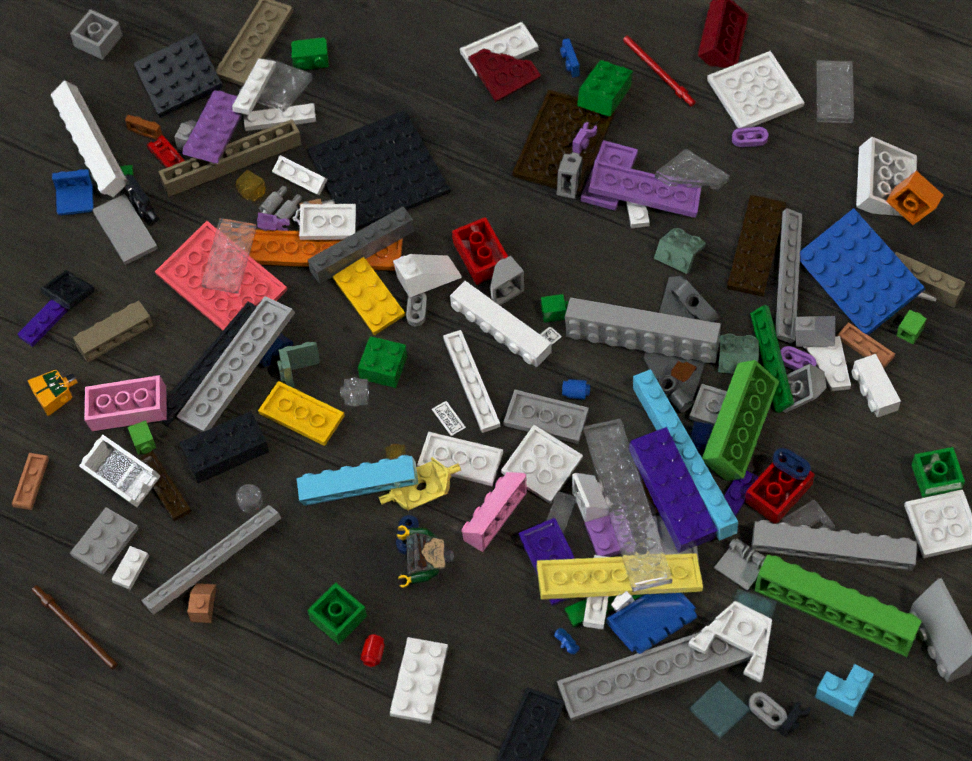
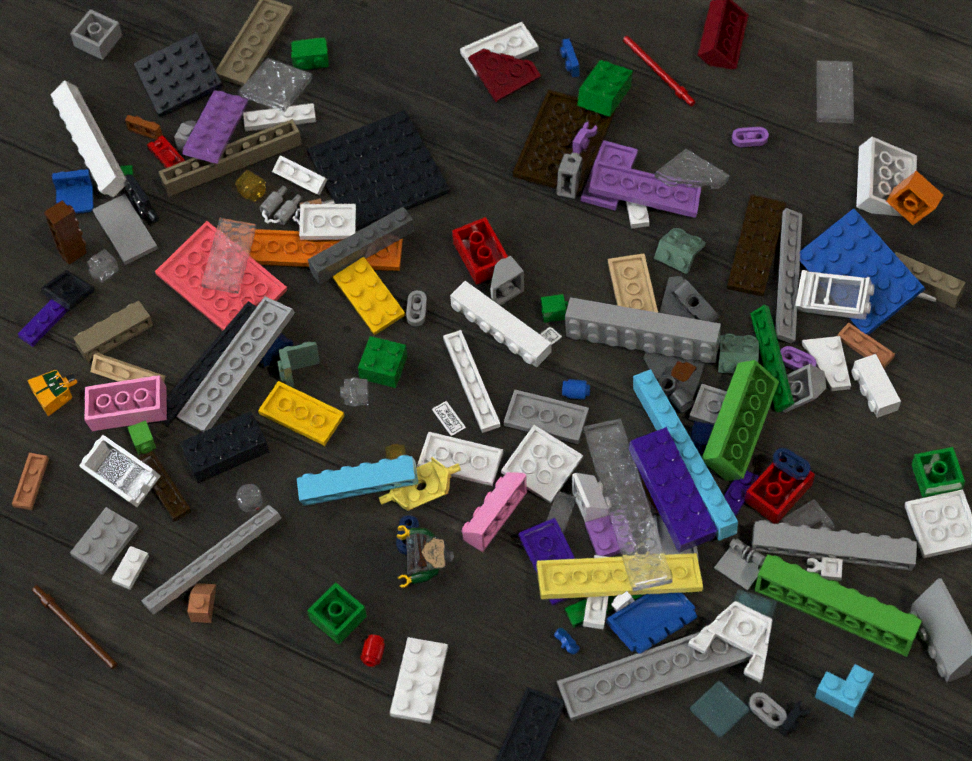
(66, 231): none -> reddish brown brick
(102, 266): none -> clear brick
(118, 370): none -> tan plate
(254, 86): white plate -> none
(271, 222): medium lavender plate -> none
(424, 272): white slope -> none
(632, 282): none -> tan plate
(755, 91): white plate -> none
(815, 331): light grey slope -> none
(828, 567): none -> white plate
(834, 295): none -> white door
(911, 327): bright green brick -> none

